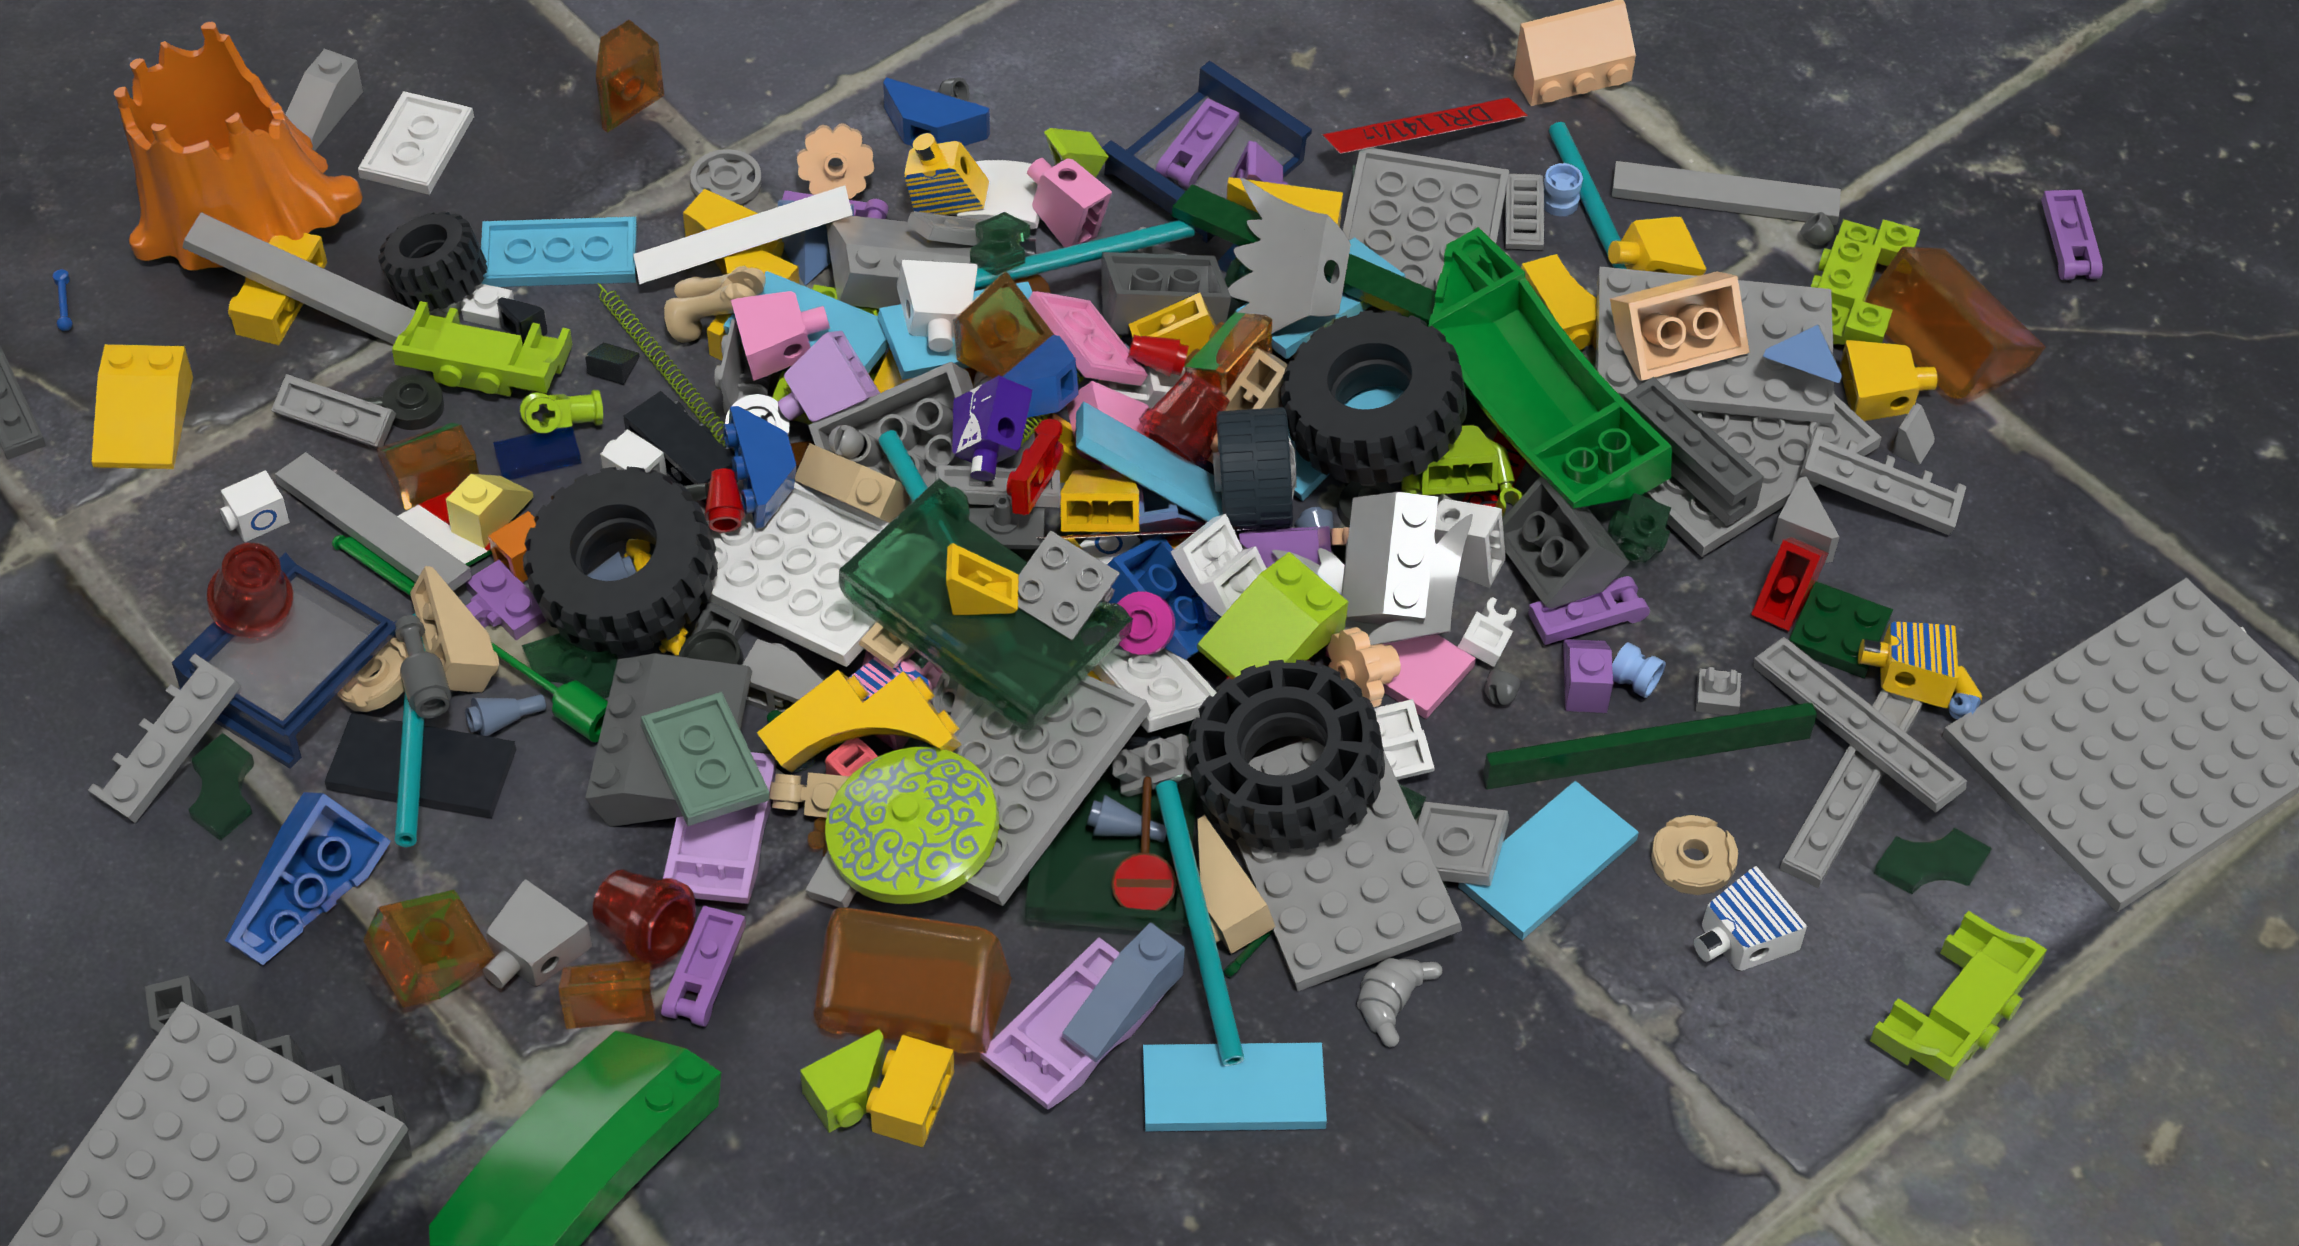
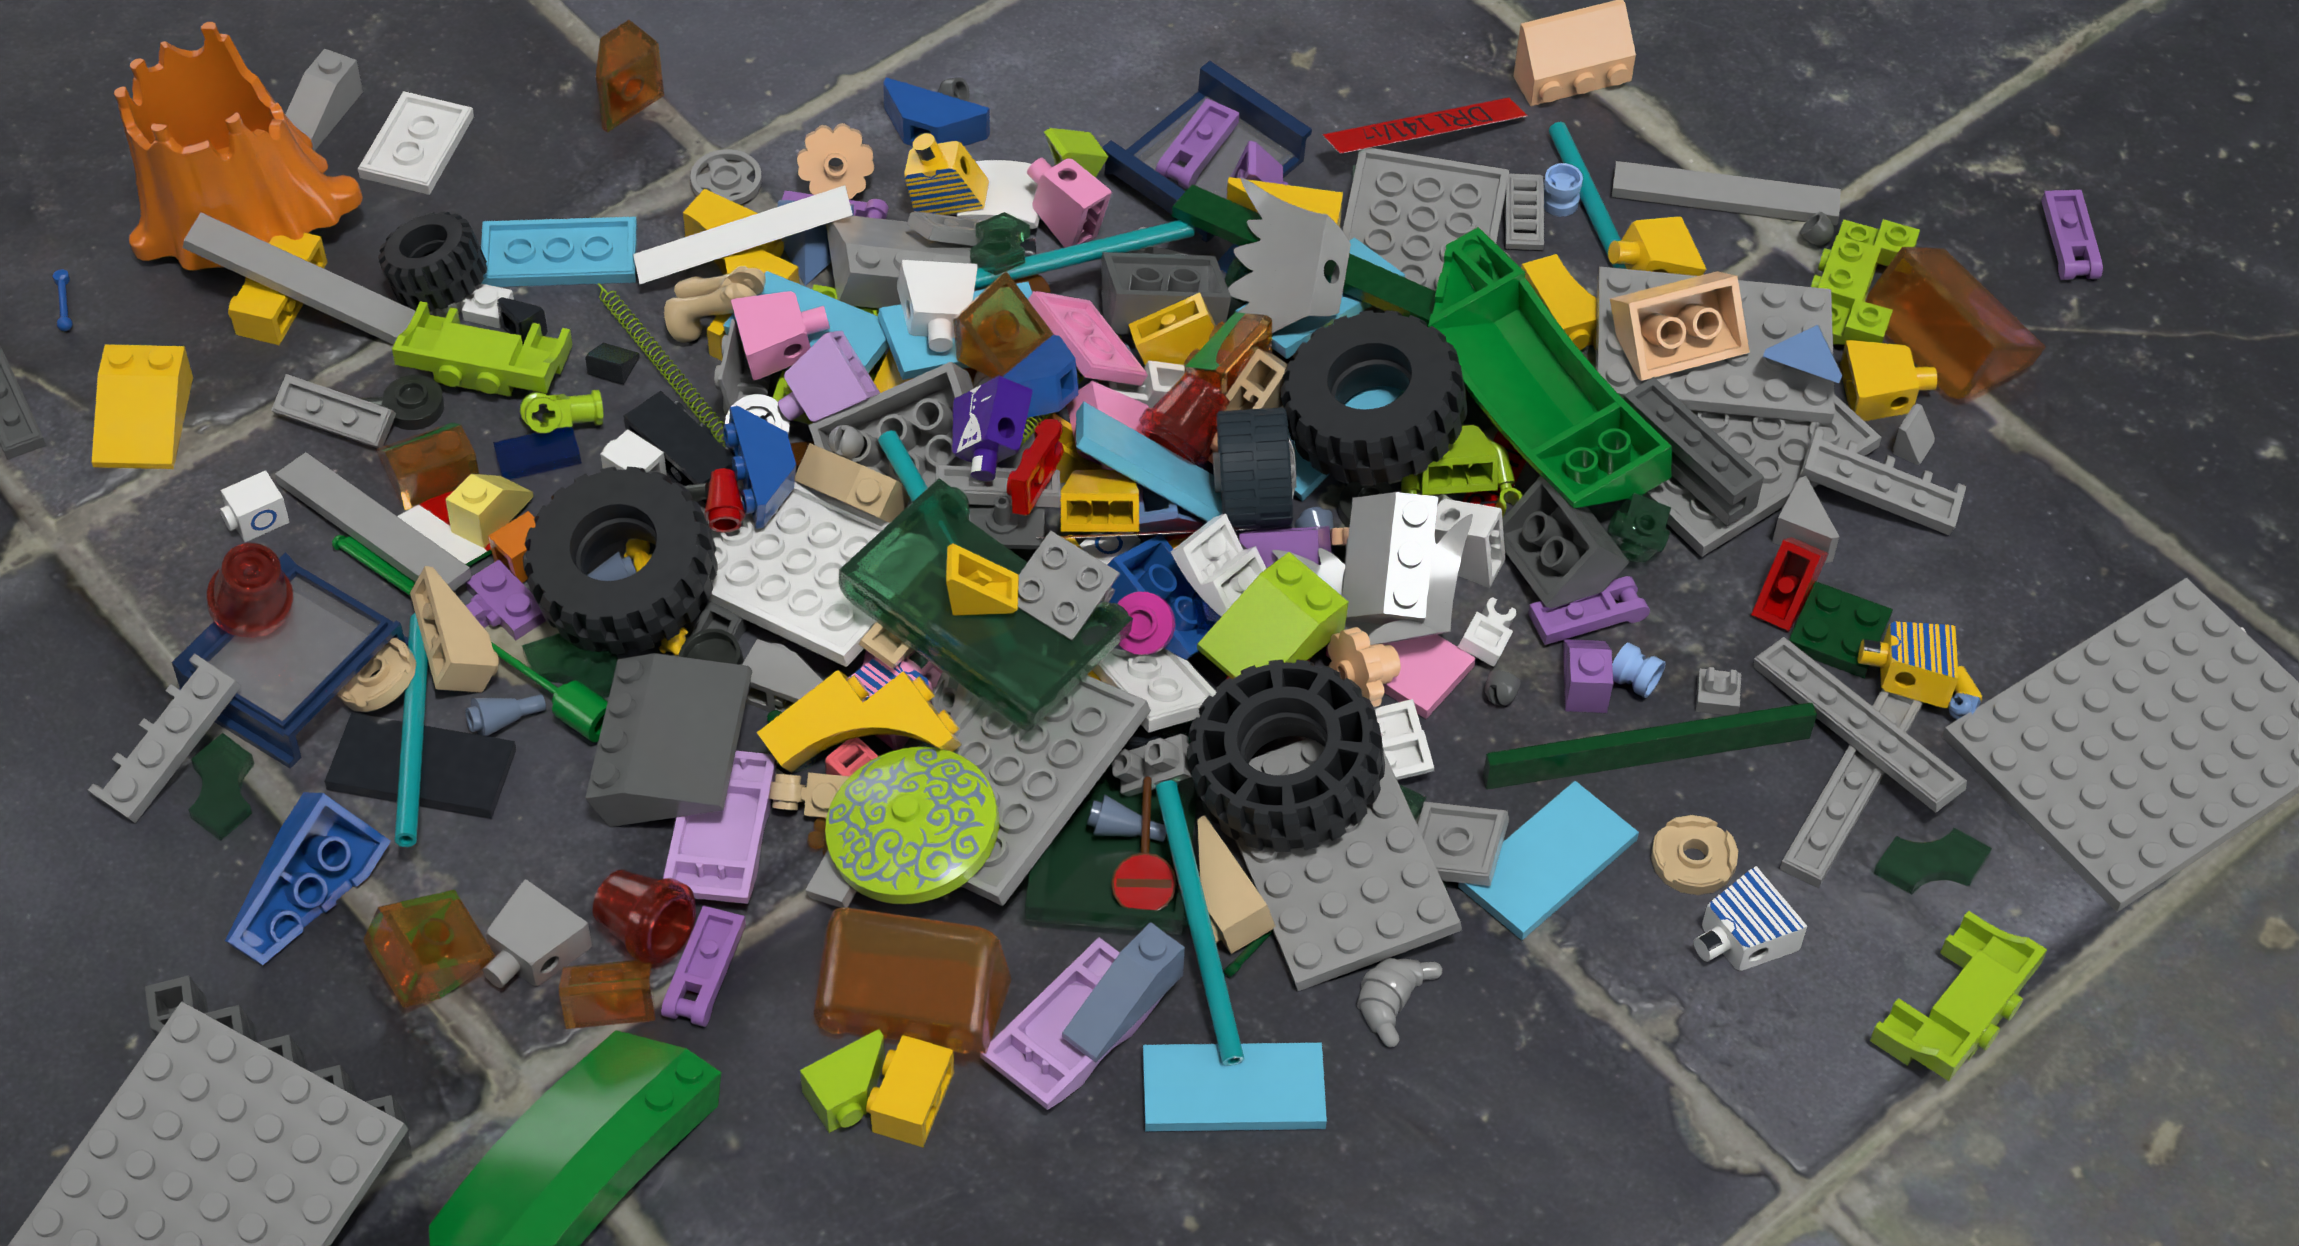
(422, 671): dark grey piece -> none
(704, 758): sand green tile -> none
(1159, 353): red cone -> none

